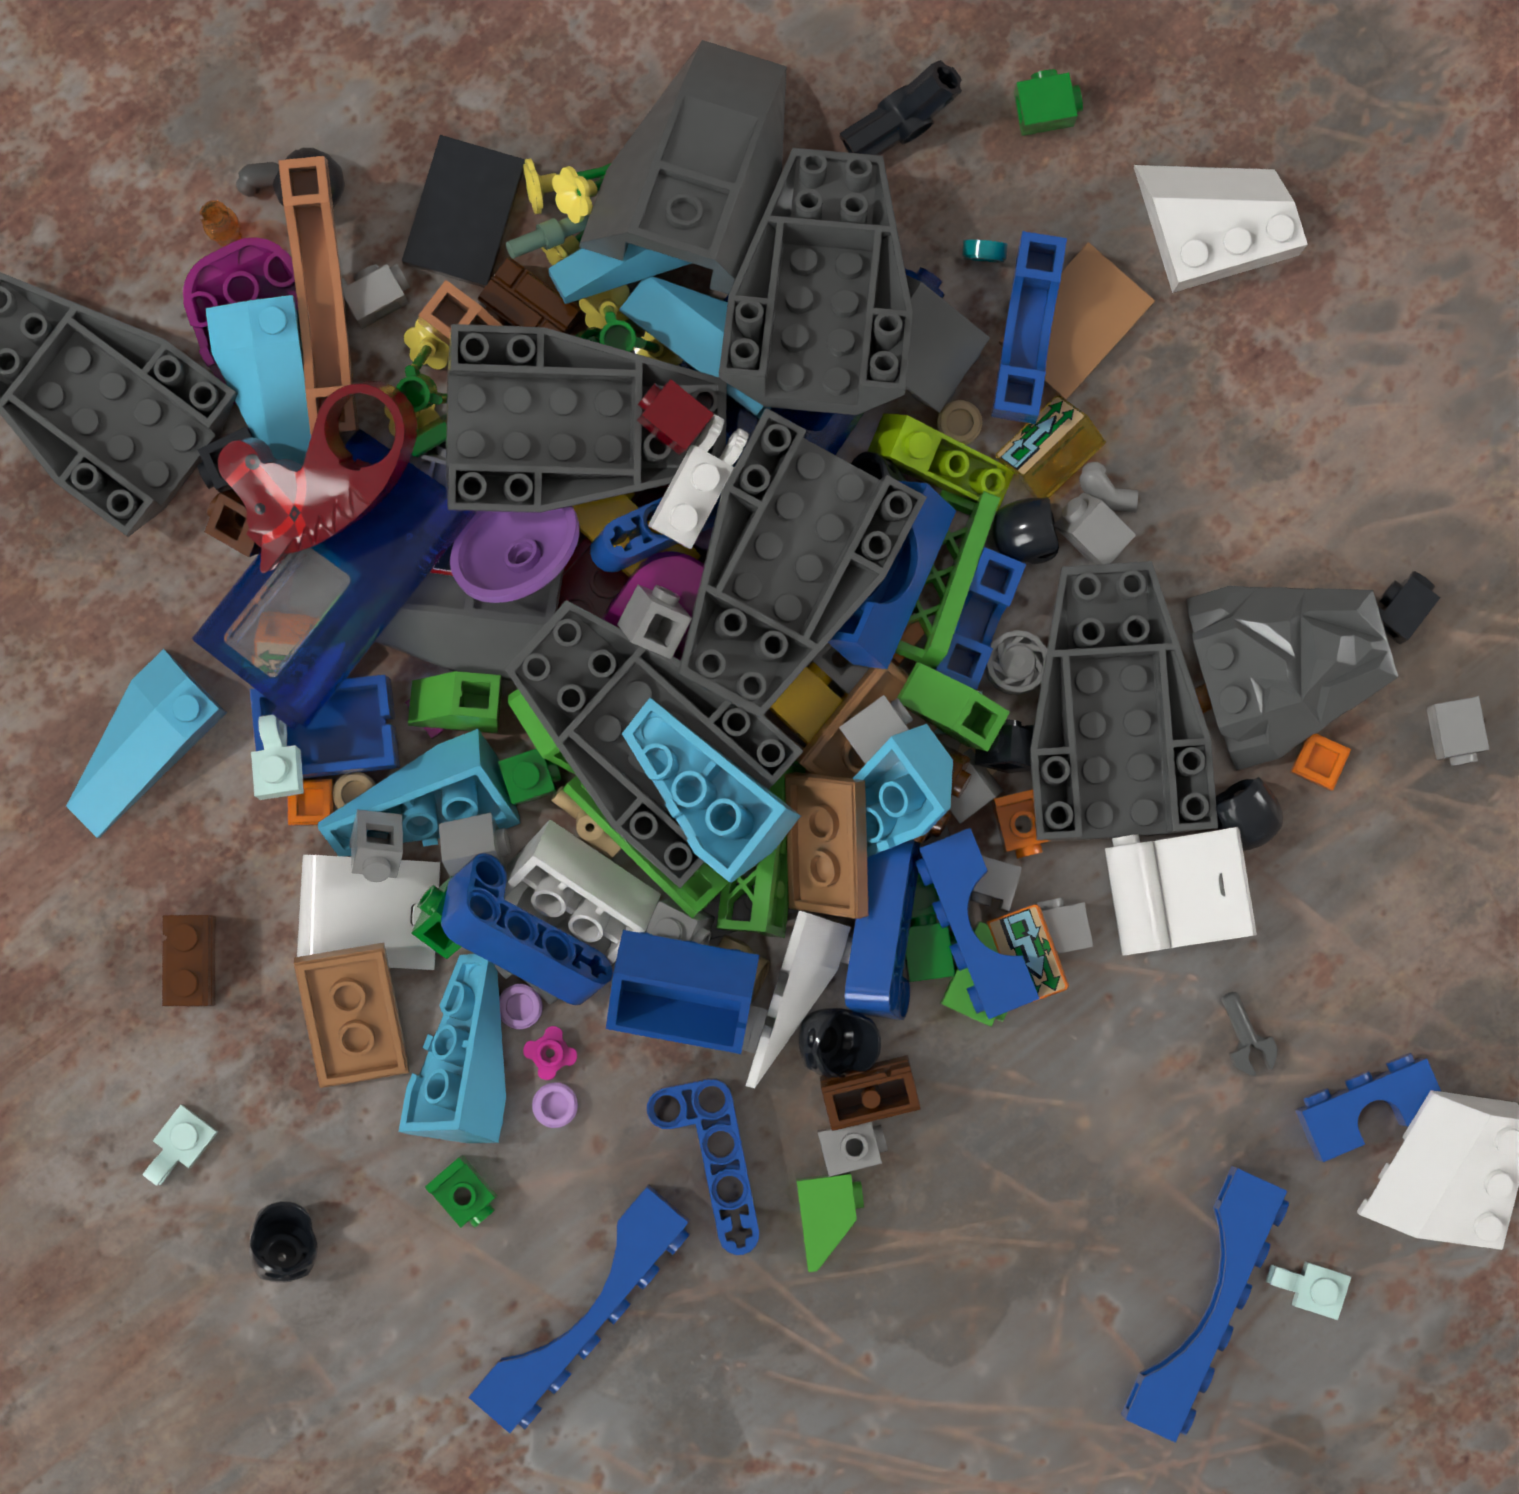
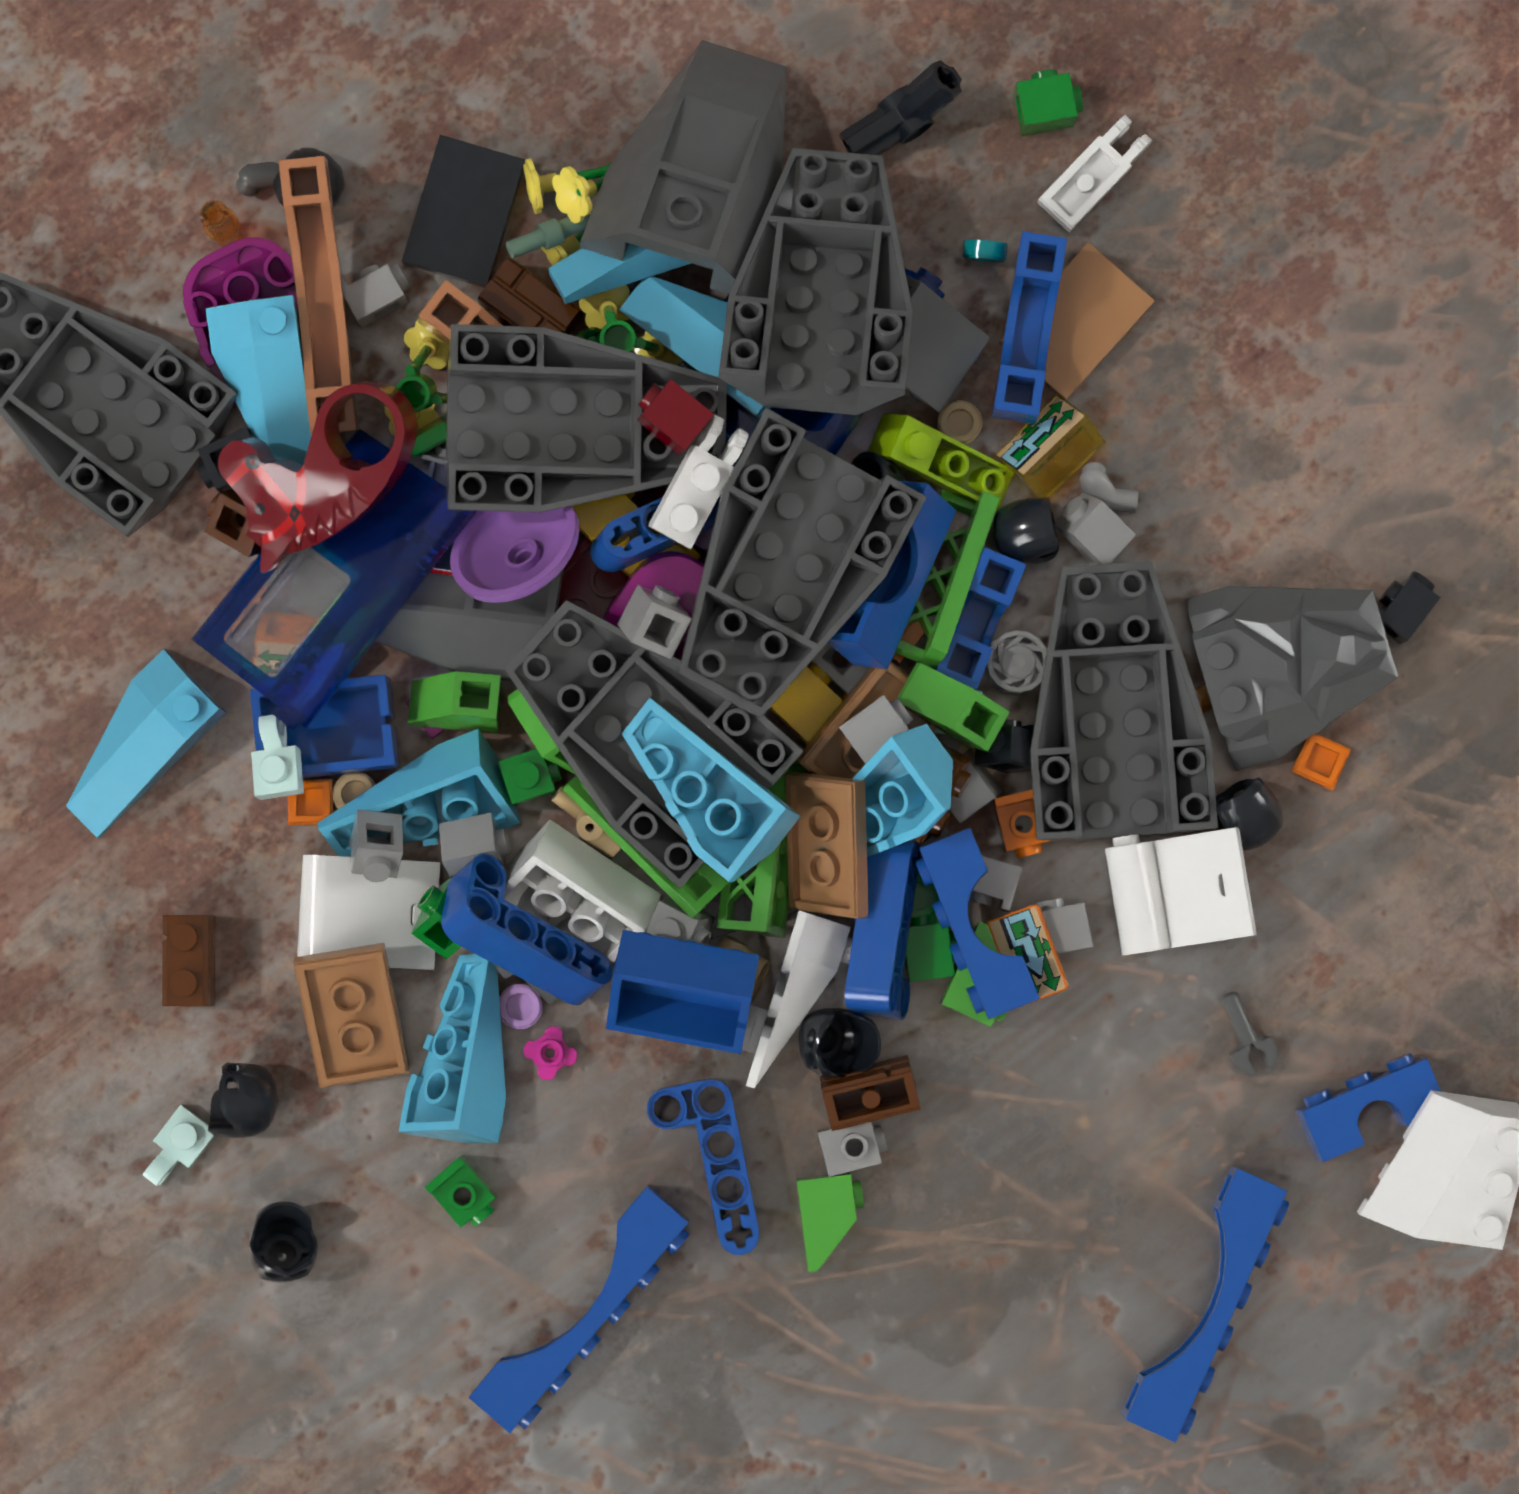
(244, 1109): none -> black helmet
(555, 1105): lavender tile -> none
(1091, 176): none -> white hinge
(1218, 220): white wedge -> none
(1315, 1288): light aqua plate -> none
(1458, 730): light grey brick -> none

